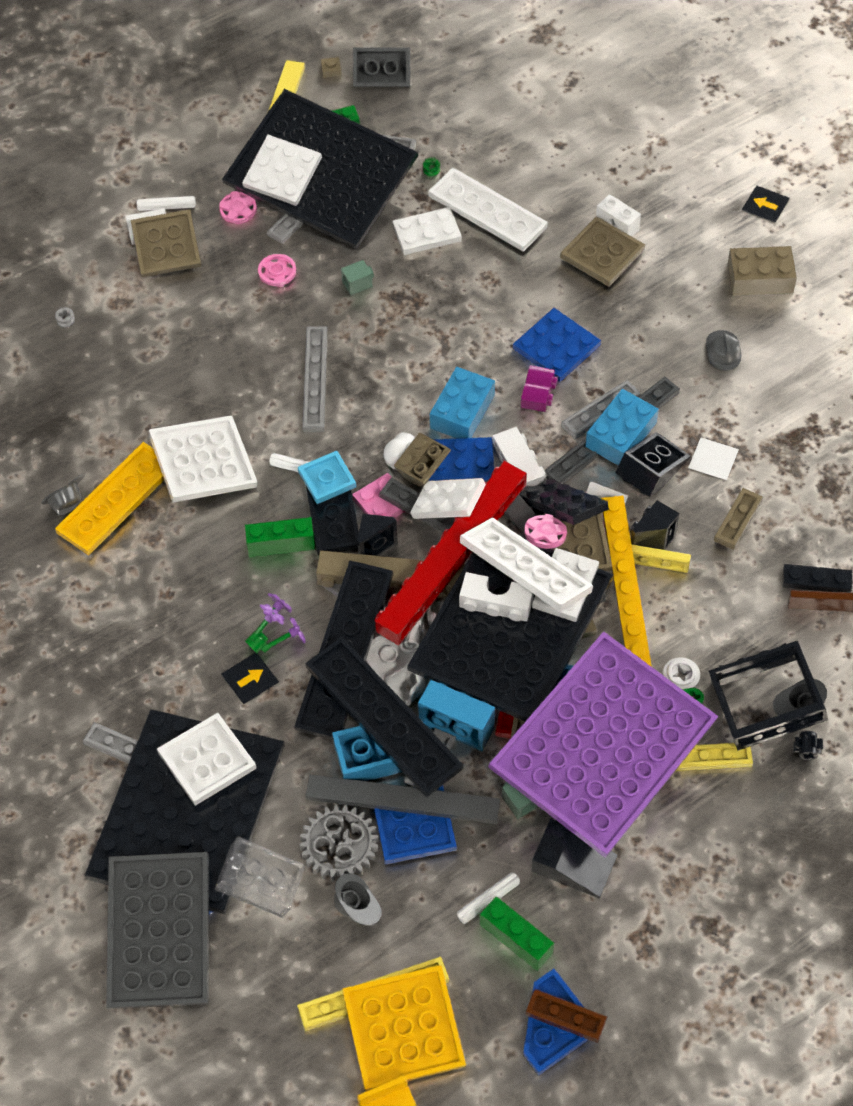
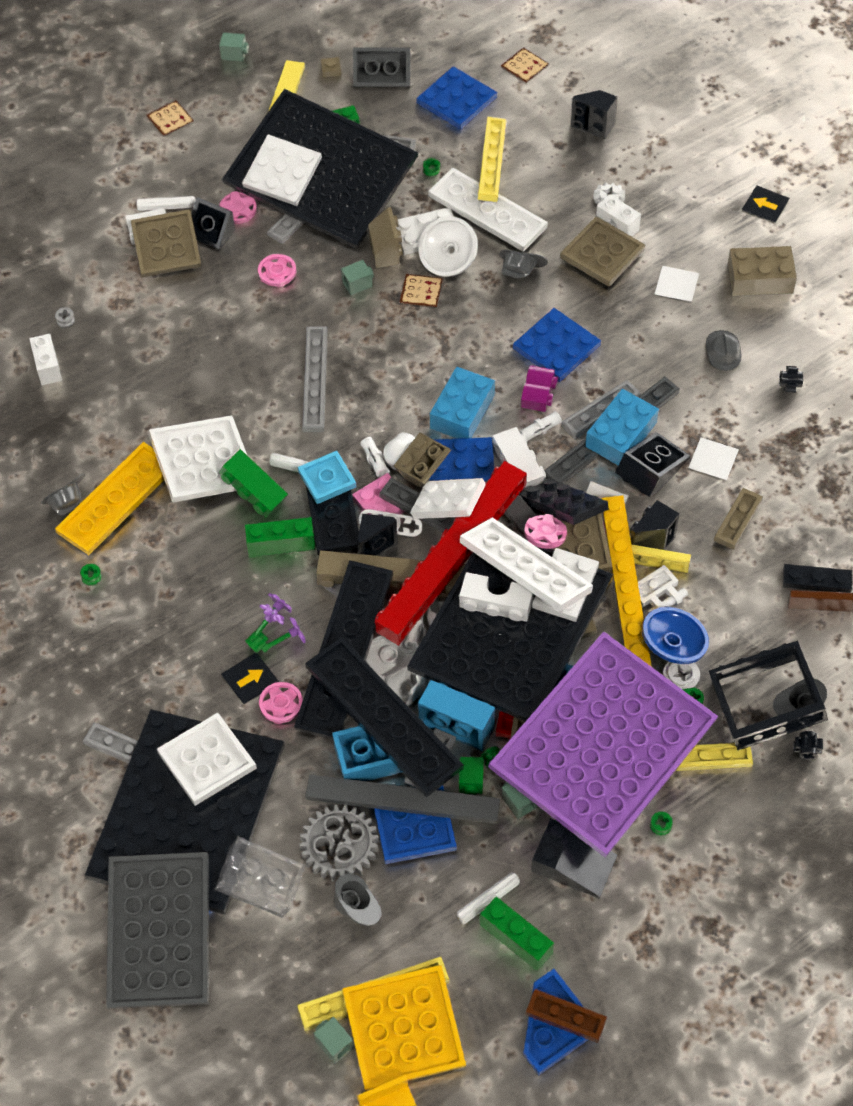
(45, 359): none -> white brick
(85, 572): none -> green bush
(170, 118): none -> tan sticker
(212, 223): none -> black slope
(233, 47): none -> sand green brick
(252, 483): none -> green brick
(280, 702): none -> bright pink wheel
(333, 1039): none -> sand green brick
(374, 457): none -> white pin
(385, 239): none -> dark tan slope
(408, 519): none -> white beam
(421, 290): none -> tan sticker
(440, 238): none -> white dish
(456, 97): none -> blue plate
(471, 776): none -> green brick
(490, 754): none -> green bush
(492, 159): none -> light yellow tile
(520, 264): none -> dark grey piece
(524, 64): none -> tan sticker
(541, 426): none -> white pin
(594, 112): none -> black slope
(602, 191): none -> white gear
(656, 585): none -> white plate
(665, 817): none -> green bush
(675, 635): none -> blue dish
(676, 283): none -> white sticker
(791, 379): none -> black gear

